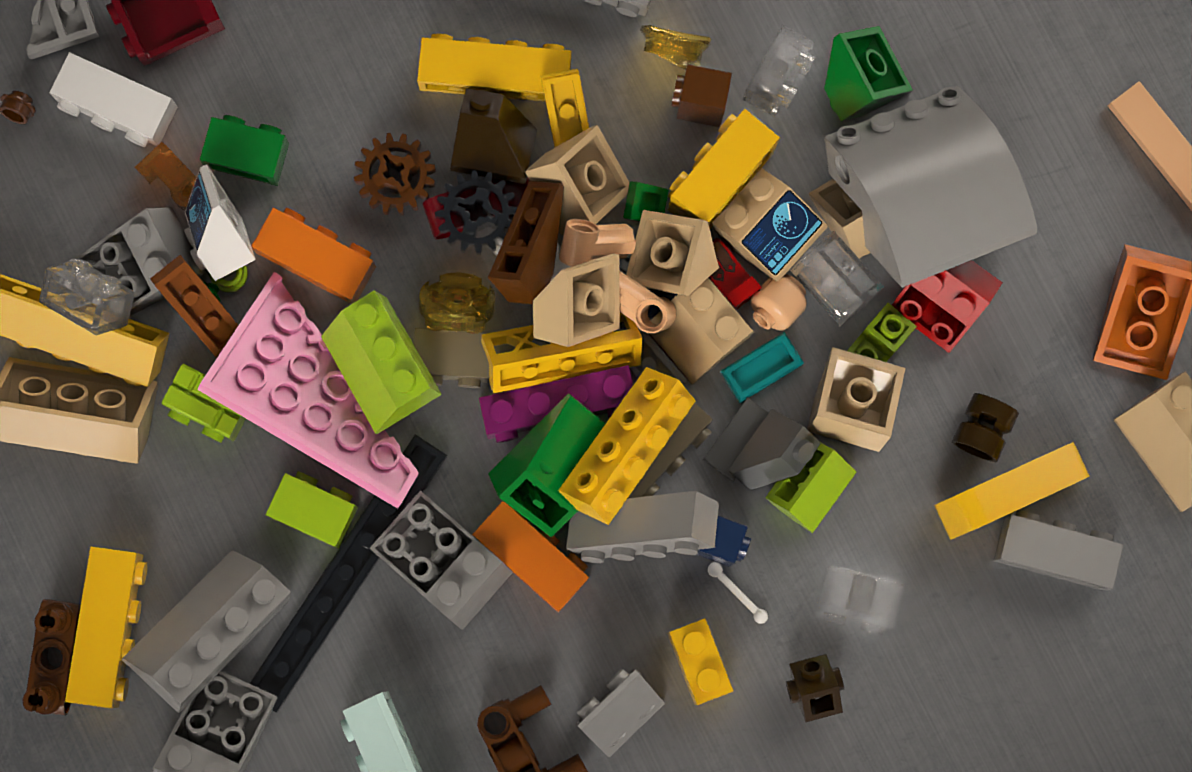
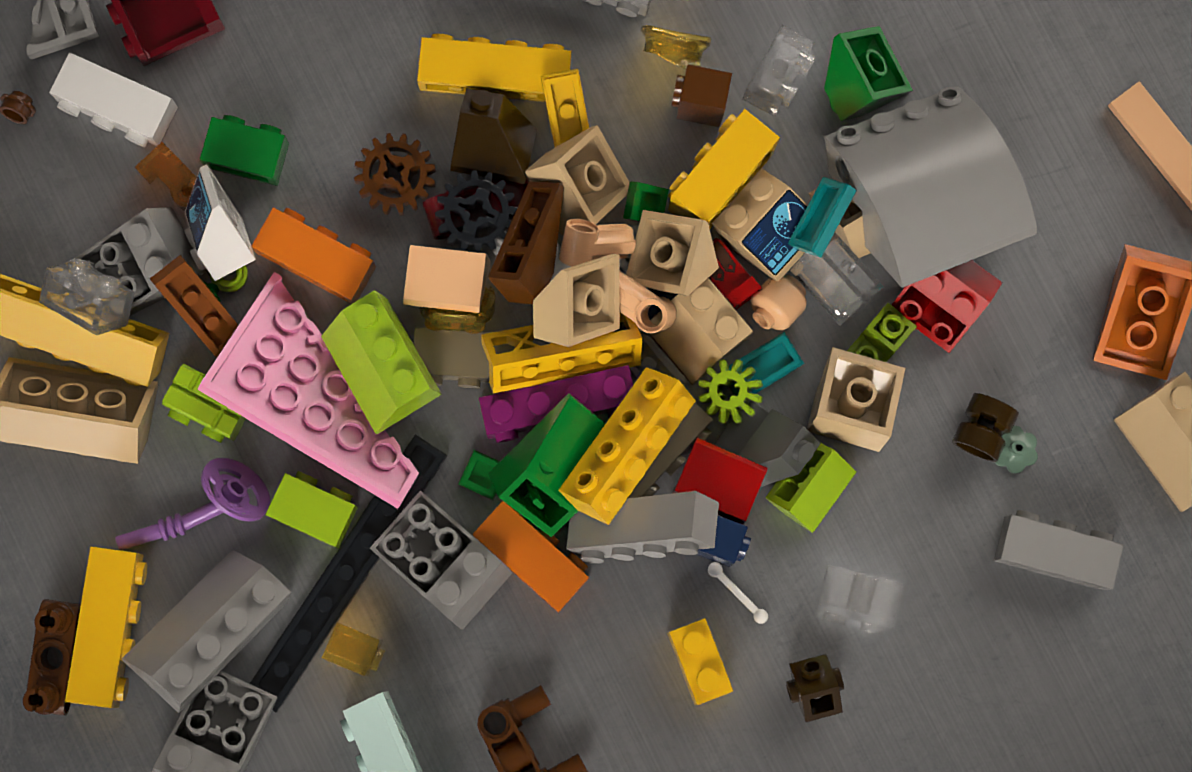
(229, 499): none -> medium lavender dish
(354, 650): none -> clear yellow brick
(445, 279): none -> light nougat slope
(476, 475): none -> green tile
(619, 712): light grey slope -> none
(723, 478): none -> red slope
(725, 379): none -> lime gear
(822, 216): none -> teal tile
(1011, 491): yellow beam -> none
(1017, 460): none -> sand green plant

